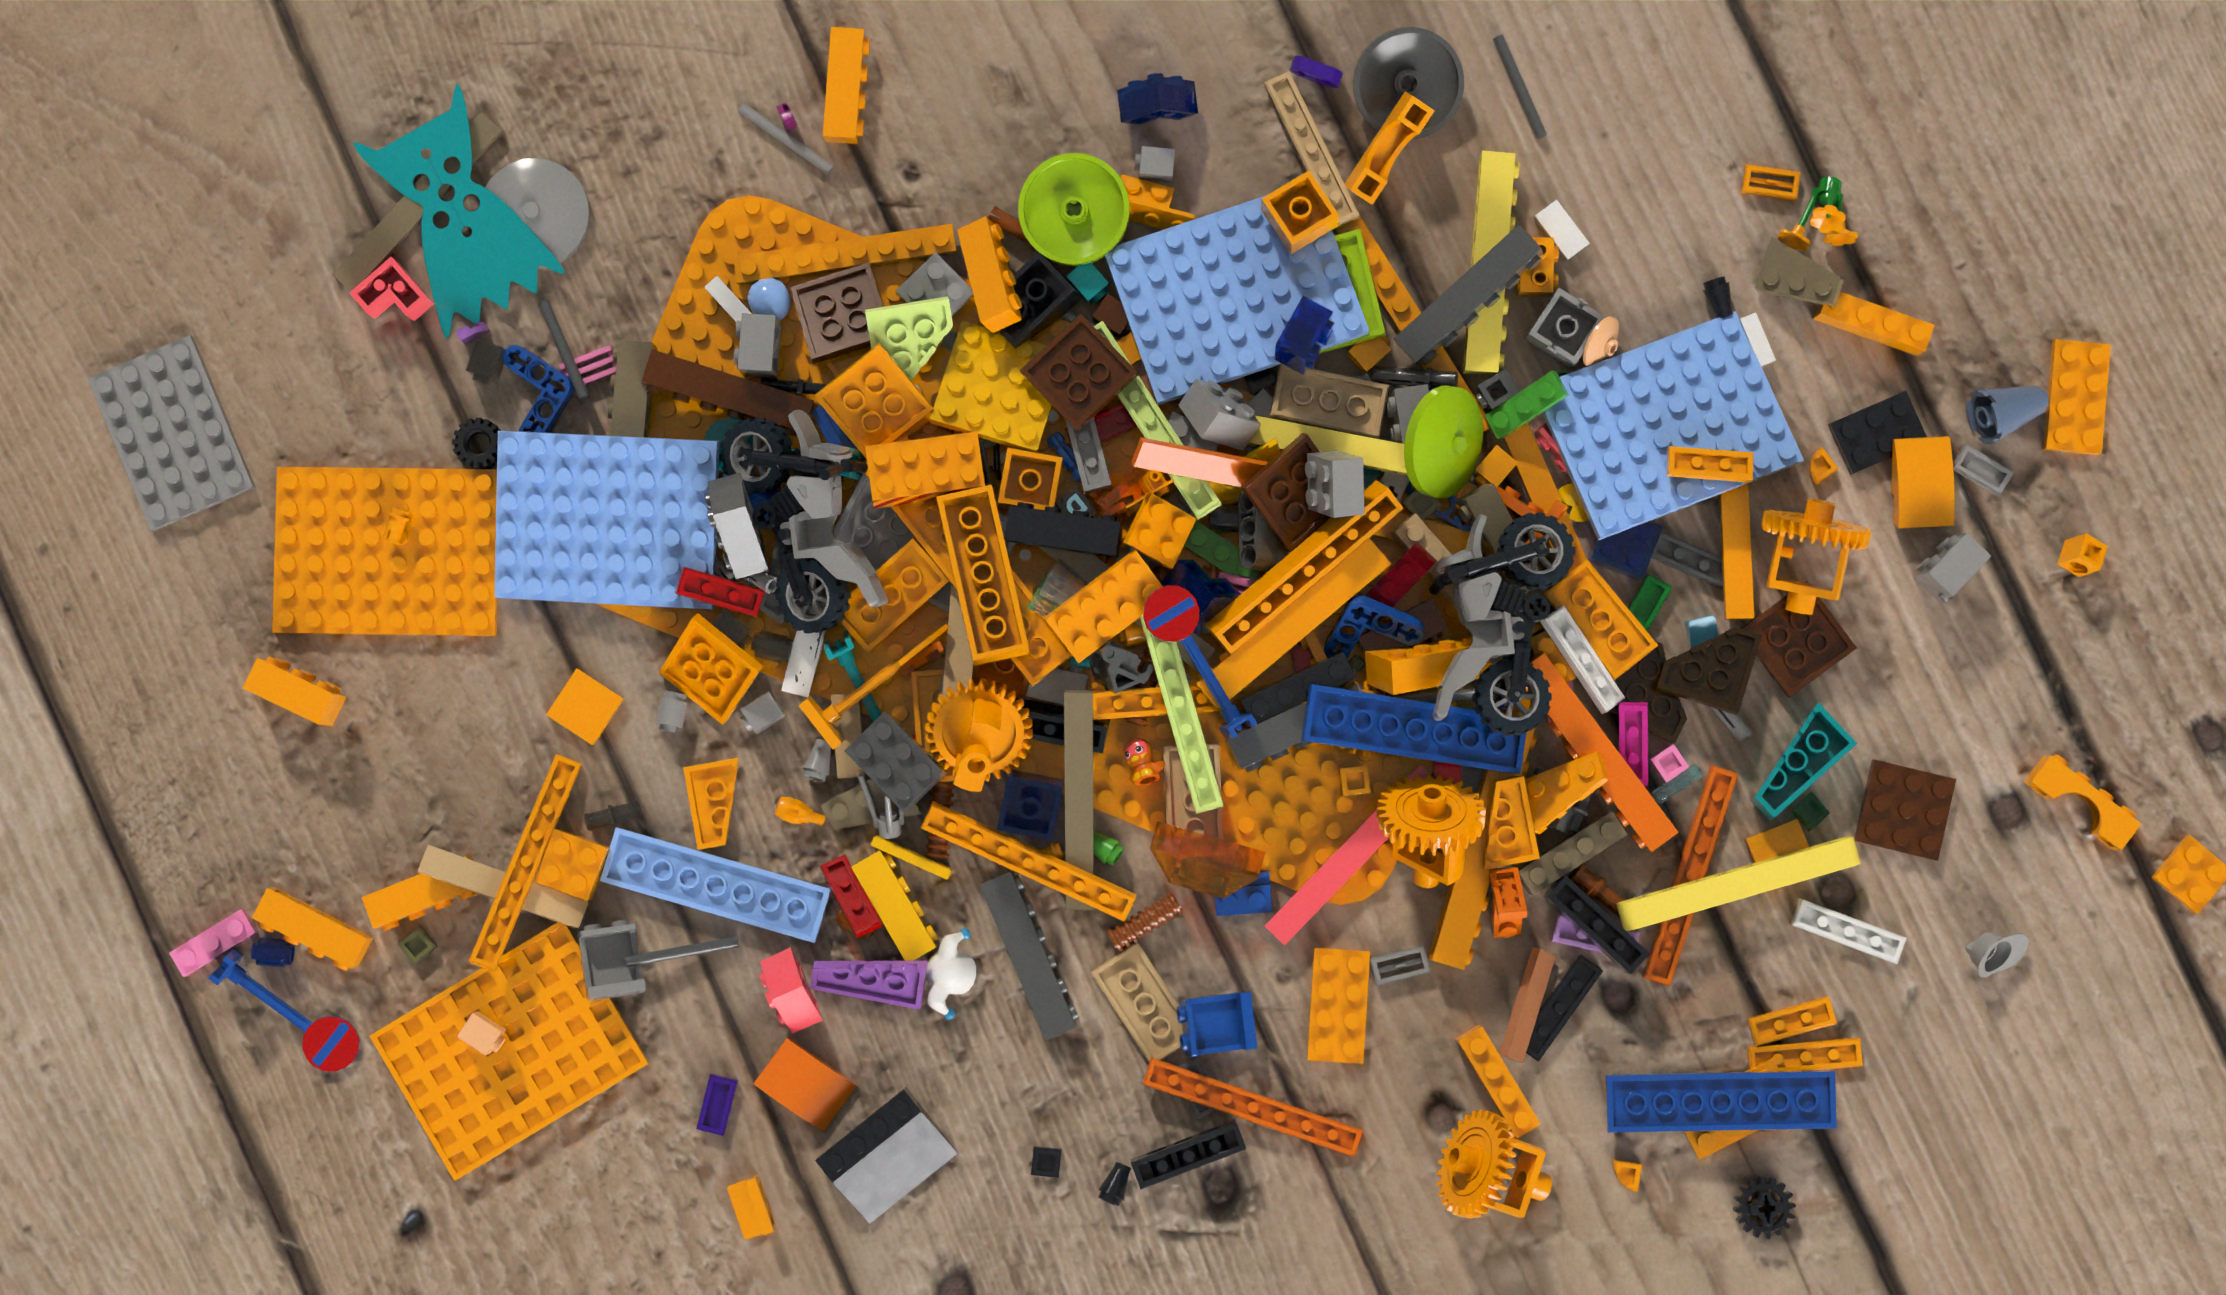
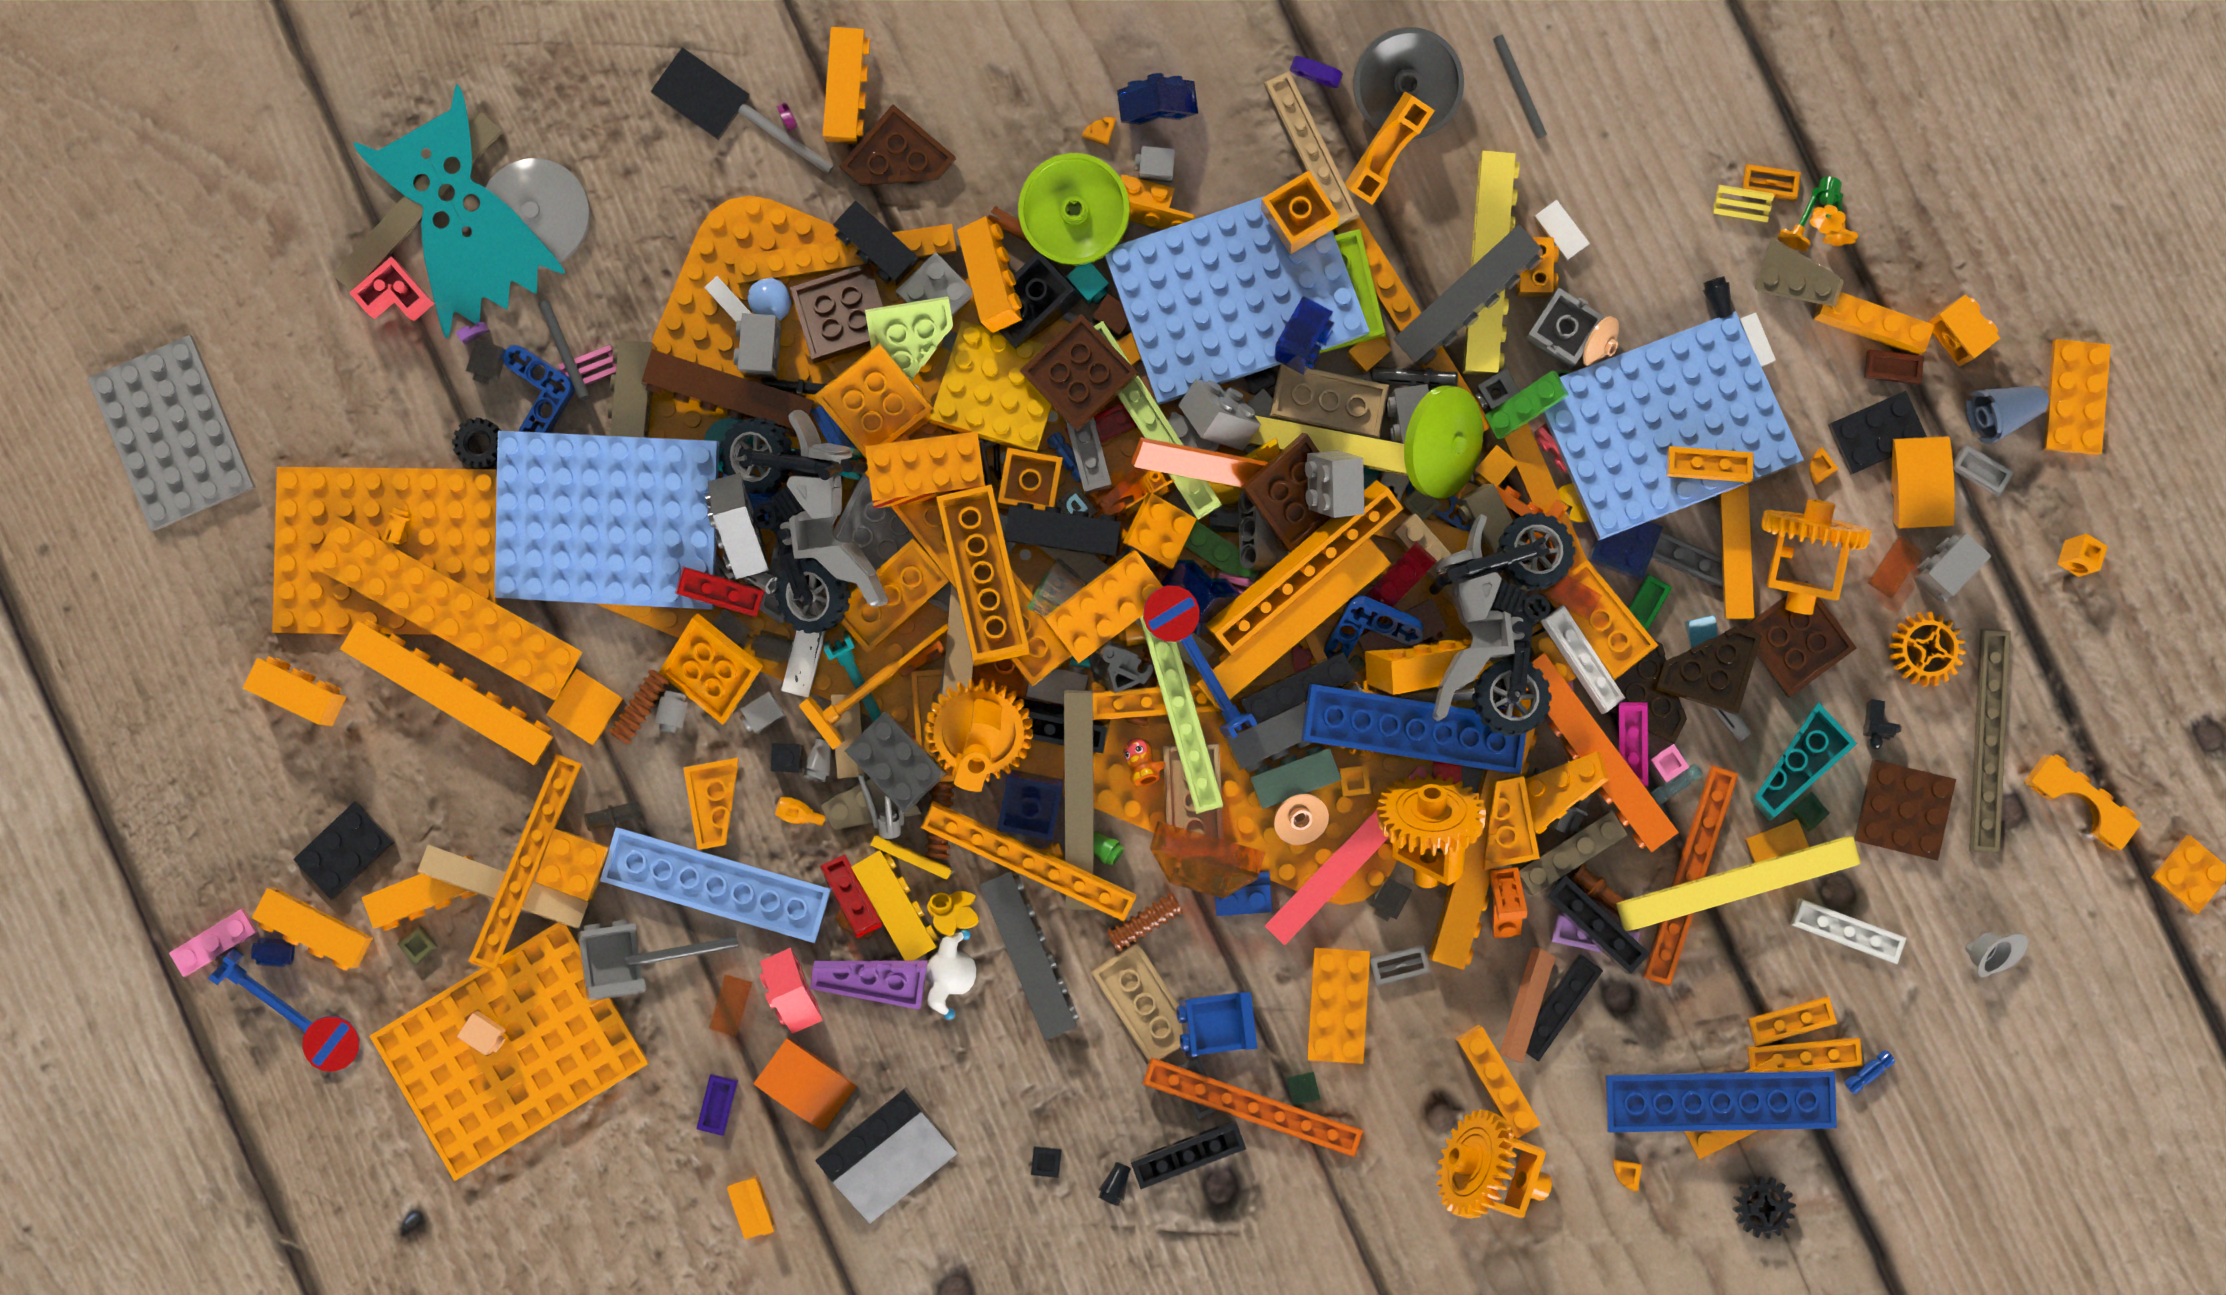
(343, 850): none -> black plate
(446, 608): none -> light orange plate
(447, 692): none -> light orange brick
(639, 707): none -> dark orange piece
(700, 93): none -> black tile
(730, 1005): none -> clear orange tile
(786, 758): none -> black brick
(874, 244): none -> black brick
(897, 153): none -> reddish brown plate
(952, 911): none -> yellow plate
(1100, 131): none -> light orange tile
(1294, 776): none -> sand green brick
(1303, 1088): none -> clear green tile
(1305, 827): none -> light nougat dish
(1390, 899): none -> clear smoke brick
(1573, 596): none -> clear orange tile
(1768, 197): none -> light yellow tile
(1869, 1072): none -> blue axle
(1876, 727): none -> black piece
(1894, 367): none -> copper tile
(1895, 567): none -> clear orange tile
(1921, 658): none -> light orange gear
(1964, 330): none -> light orange brick
(1989, 741): none -> dark tan tile

